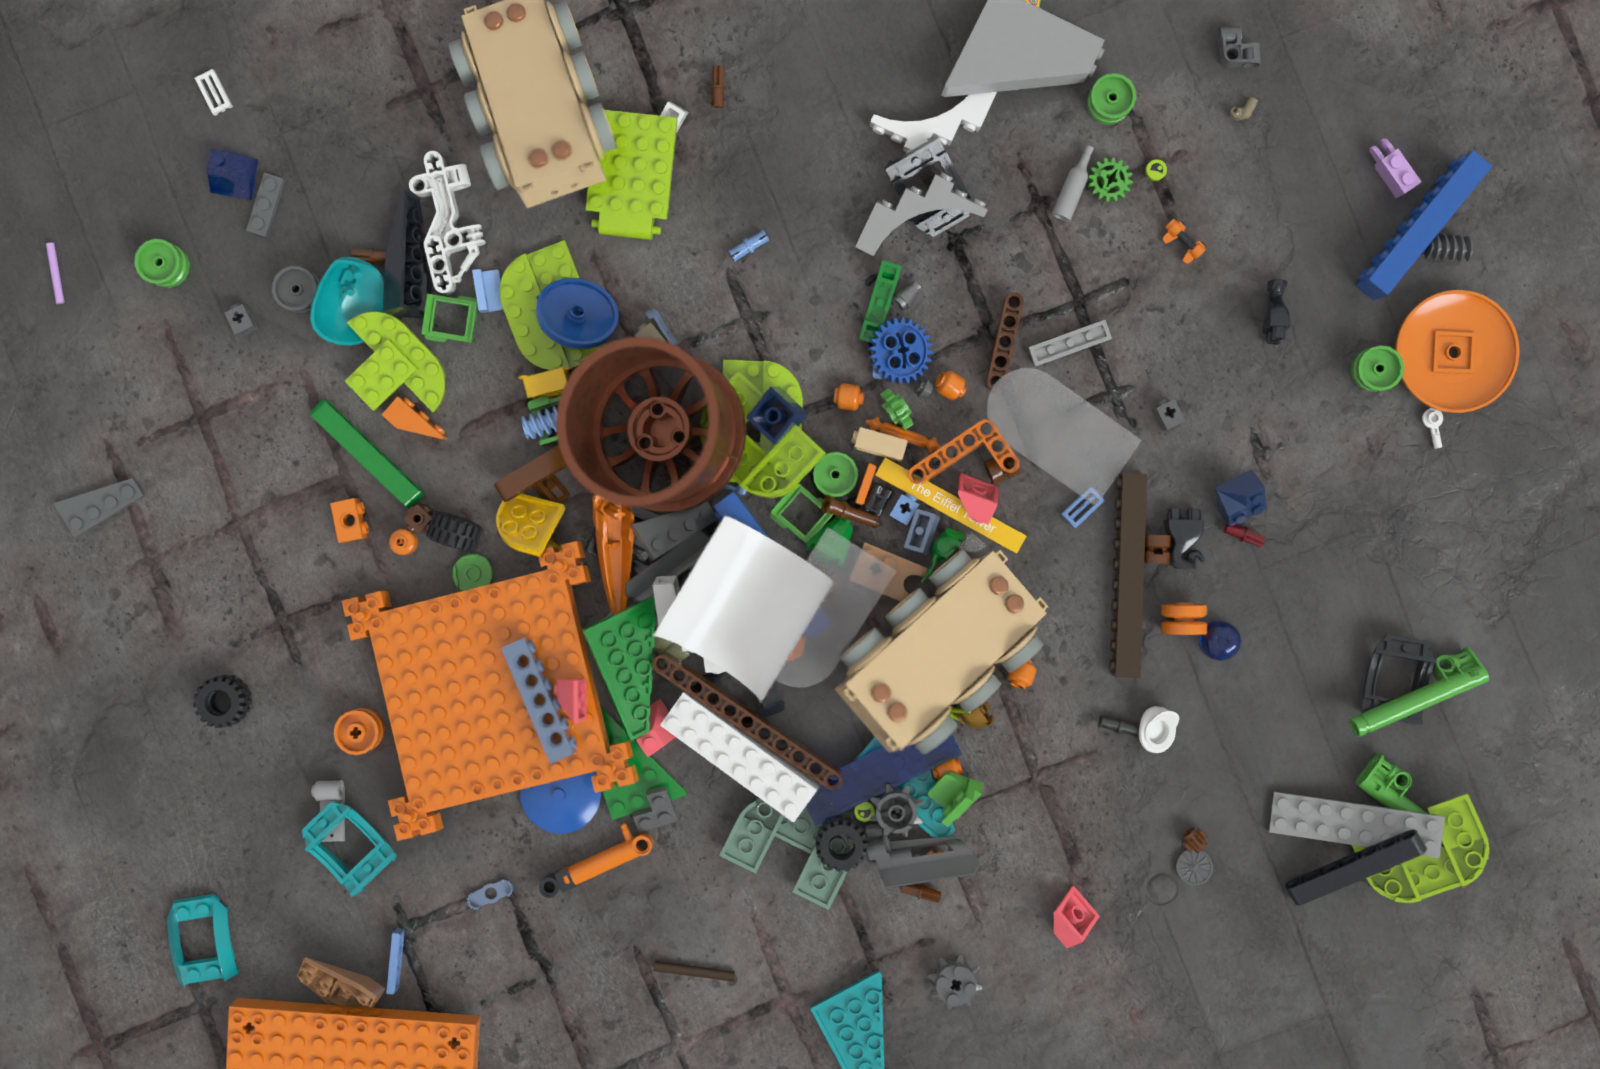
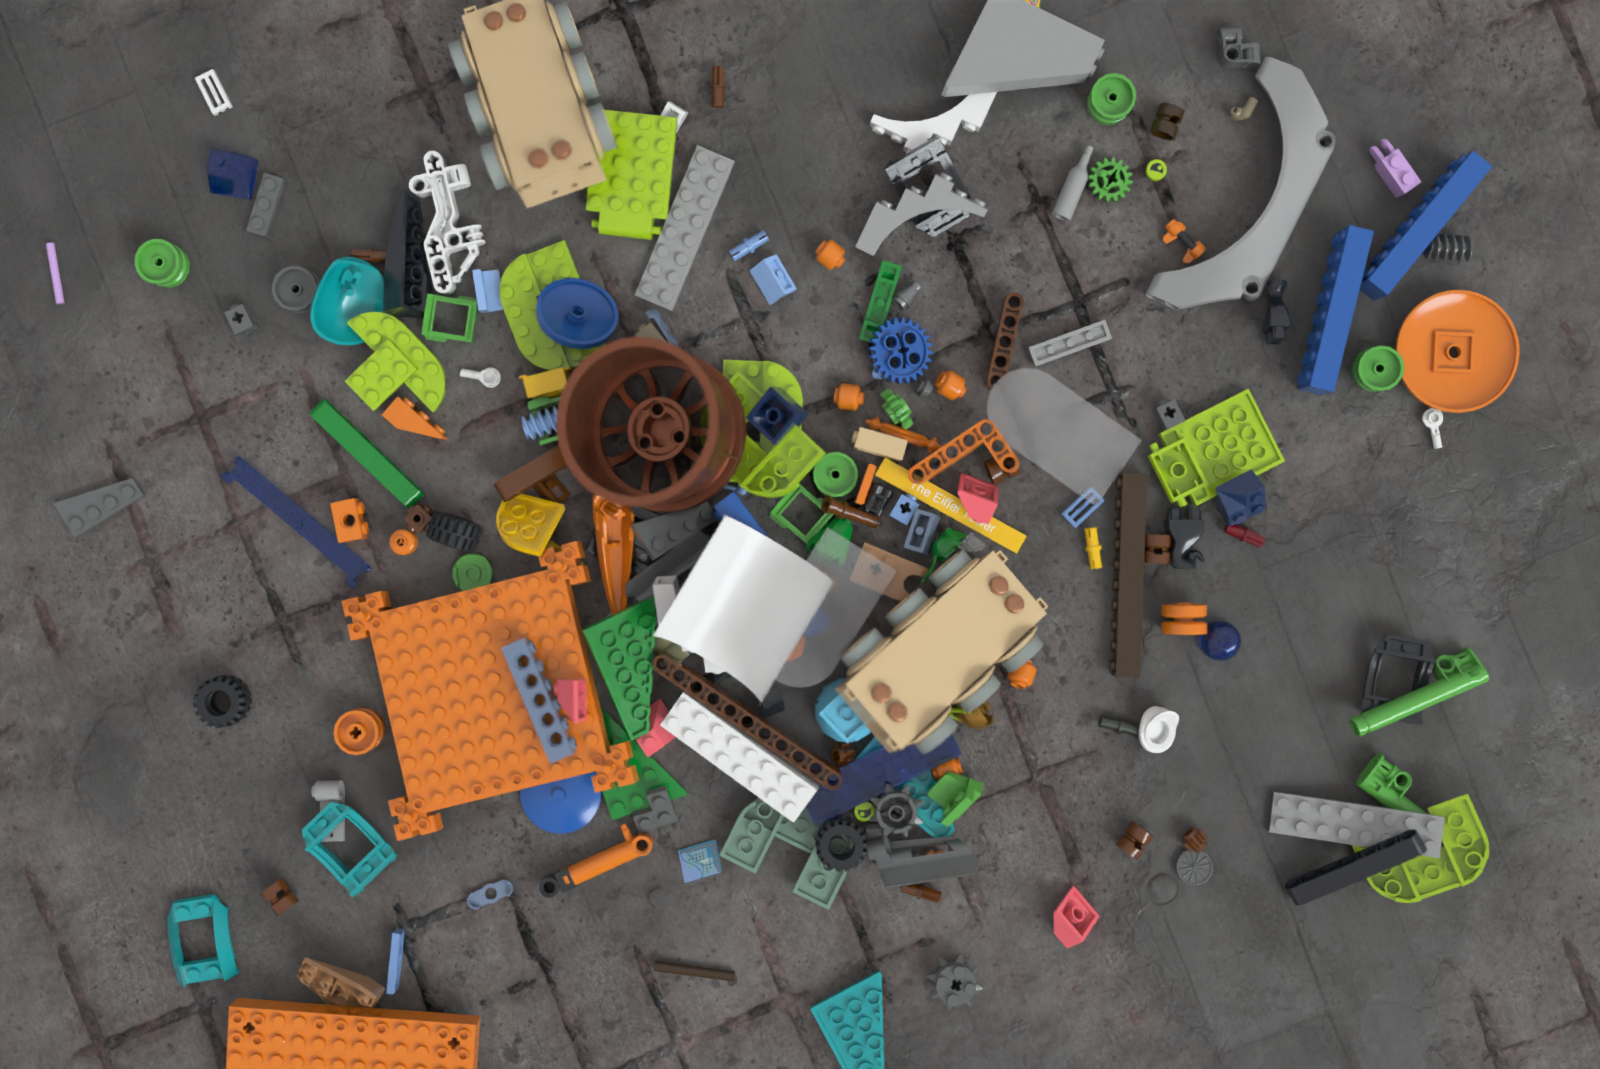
(286, 901): none -> reddish brown wheel
(297, 519): none -> clear blue piece
(489, 377): none -> white plate
(684, 228): none -> light grey plate
(700, 862): none -> piece
(772, 279): none -> light blue panel
(830, 254): none -> orange head
(836, 716): none -> medium azure plate
(842, 754): none -> reddish brown gear
(1093, 548): none -> yellow pin
(1134, 840): none -> reddish brown wheel
(1166, 124): none -> dark brown wheel
(1214, 449): none -> lime plate
(1257, 252): none -> light grey panel
(1334, 310): none -> blue brick

